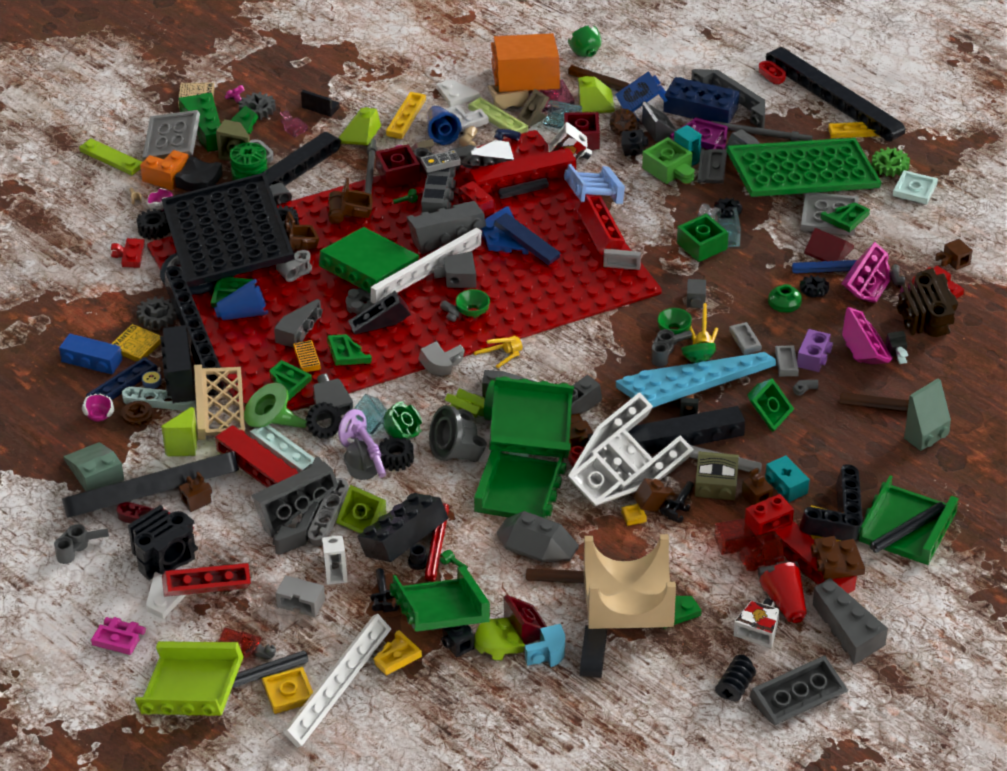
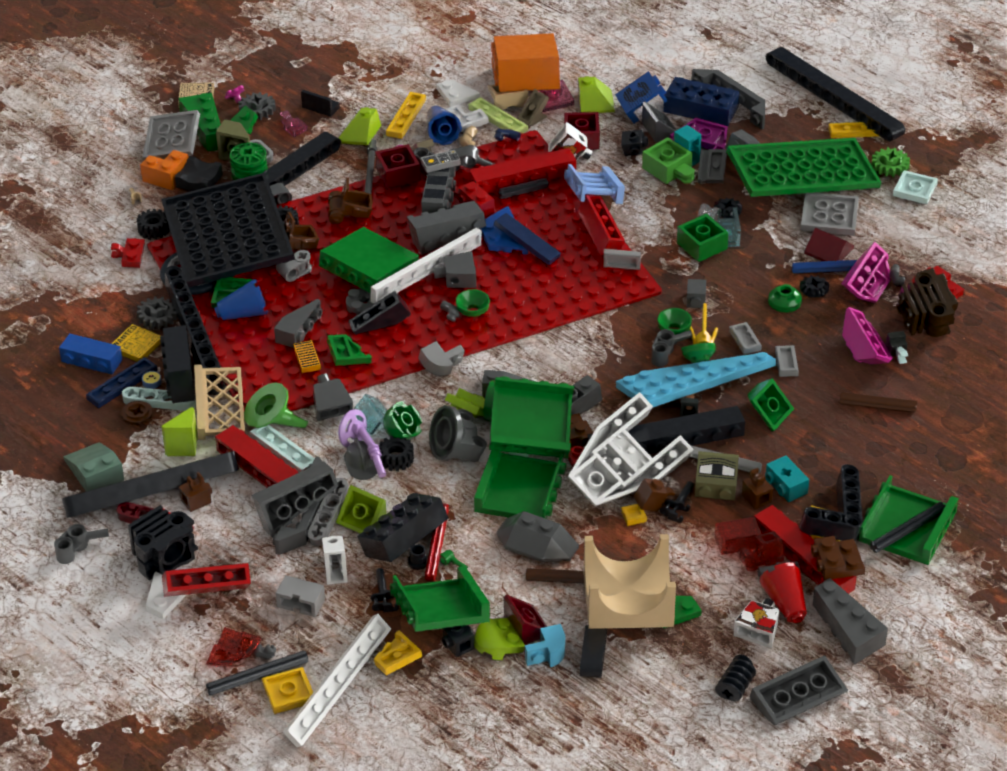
(98, 407): dark pink hair -> none
(110, 156): lime plate -> none
(118, 640): dark pink plate -> none
(154, 199): dark pink hair -> none
(191, 678): lime panel -> none
(291, 377): green wing -> none
(311, 420): black tyre -> none
(411, 197): green hand -> none
(489, 154): slope -> none
(511, 345): yellow plant -> none
(556, 113): clear light blue panel -> none
(585, 41): green cylinder -> none
(608, 81): reddish brown axle -> none
(616, 117): reddish brown gear -> none
(769, 515): red brick -> none
(772, 72): red plate -> none
(794, 136): dark grey bar -> none
(803, 385): dark grey arm -> none
(814, 350): medium lavender brick -> none
(847, 216): green wing -> none
(927, 416): sand green slope -> none
(956, 254): reddish brown brick -> none

